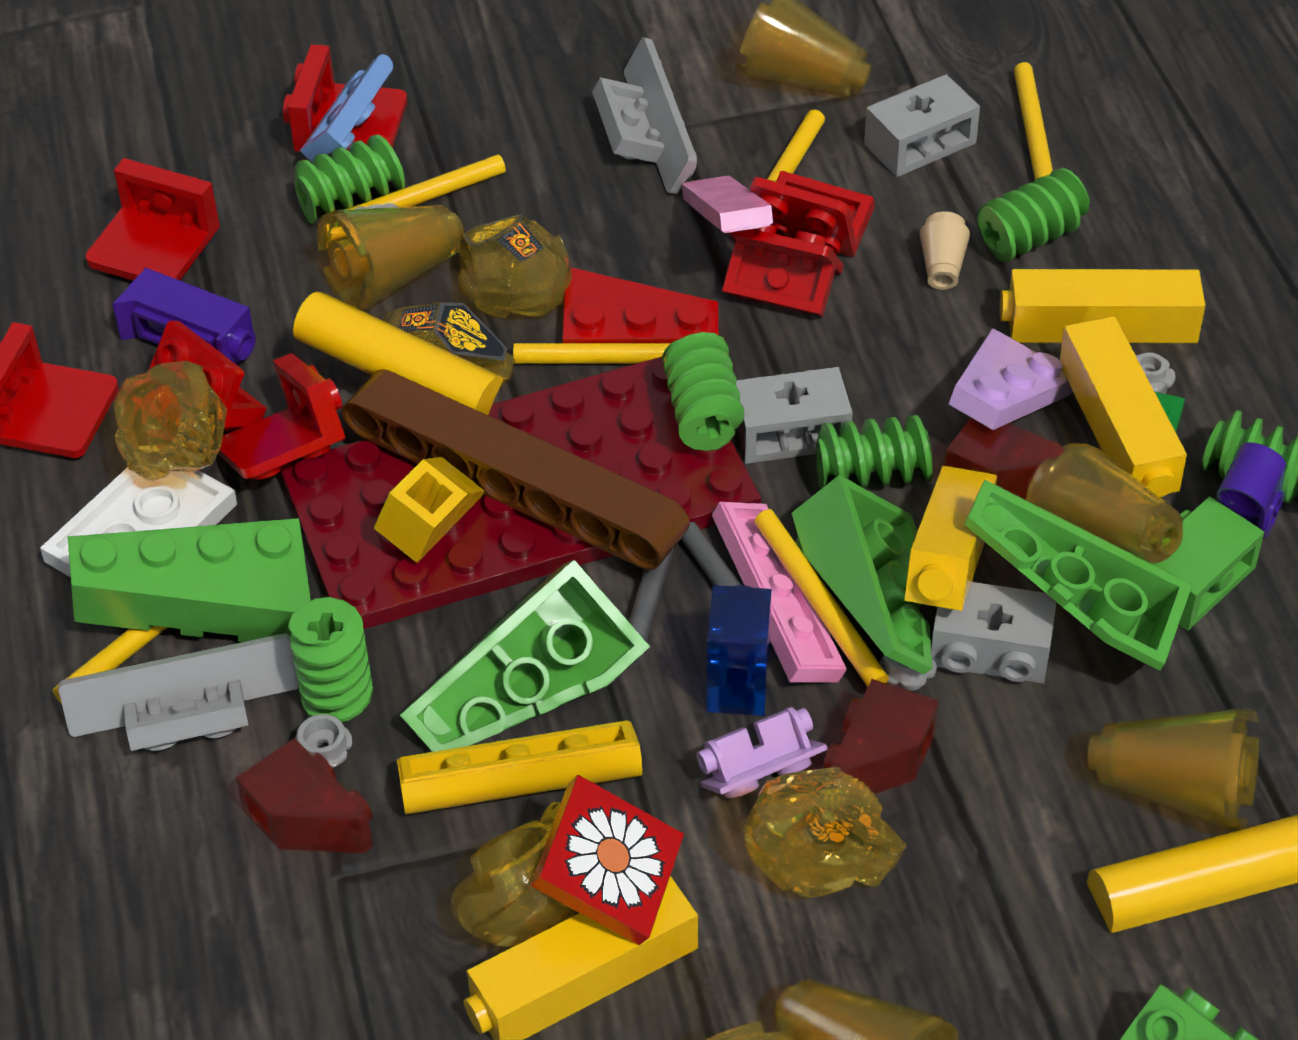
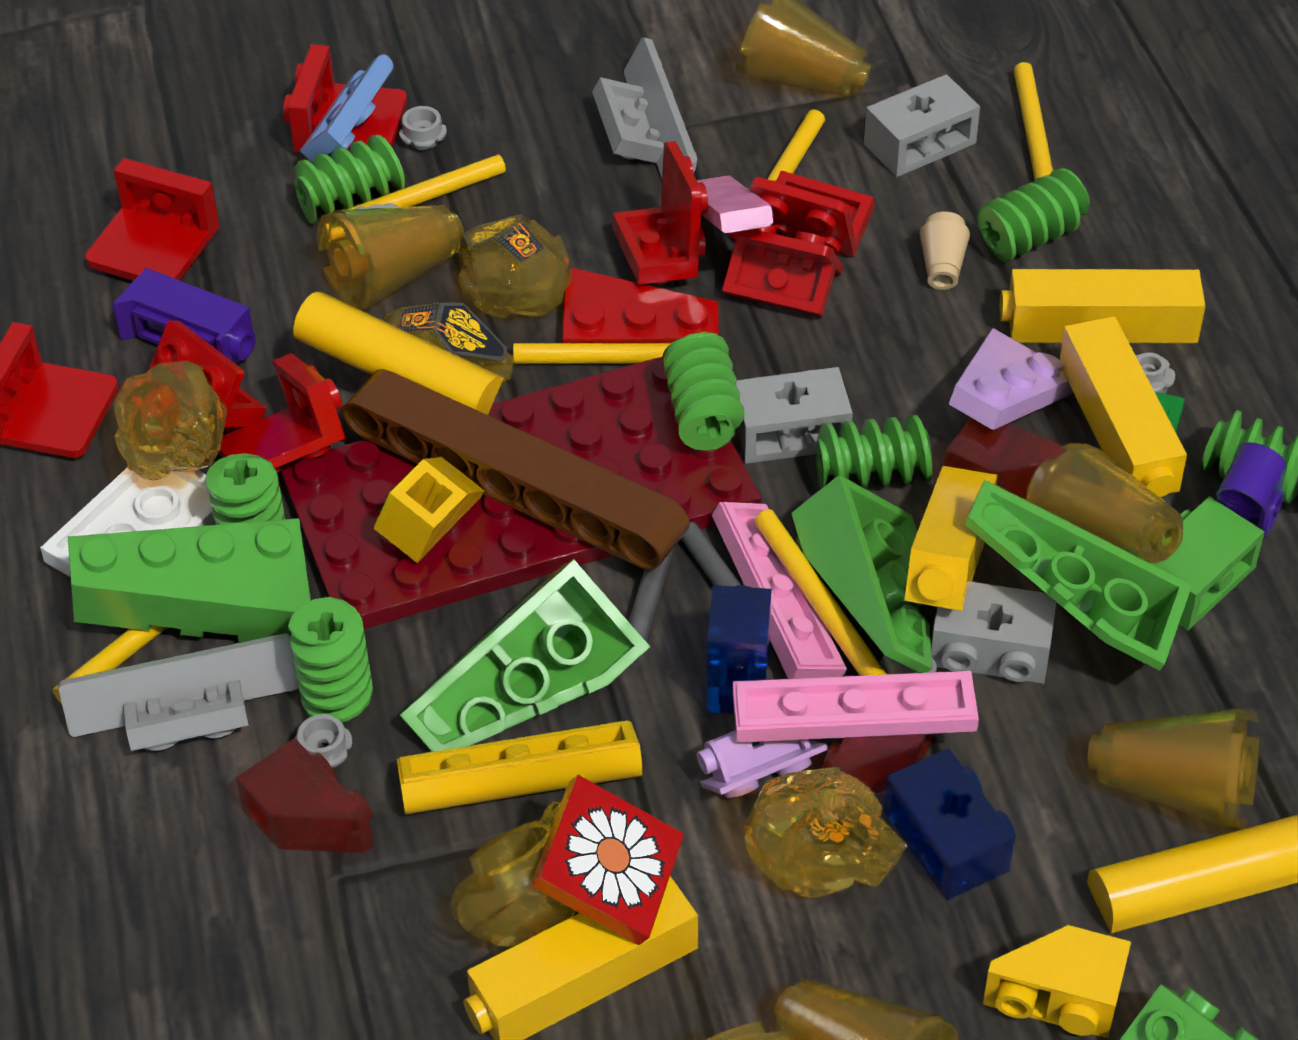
(244, 490): none -> bright green piece
(422, 127): none -> light grey plate
(668, 239): none -> red bracket
(854, 706): none -> bright pink tile
(949, 823): none -> clear blue brick
(1061, 980): none -> yellow slope

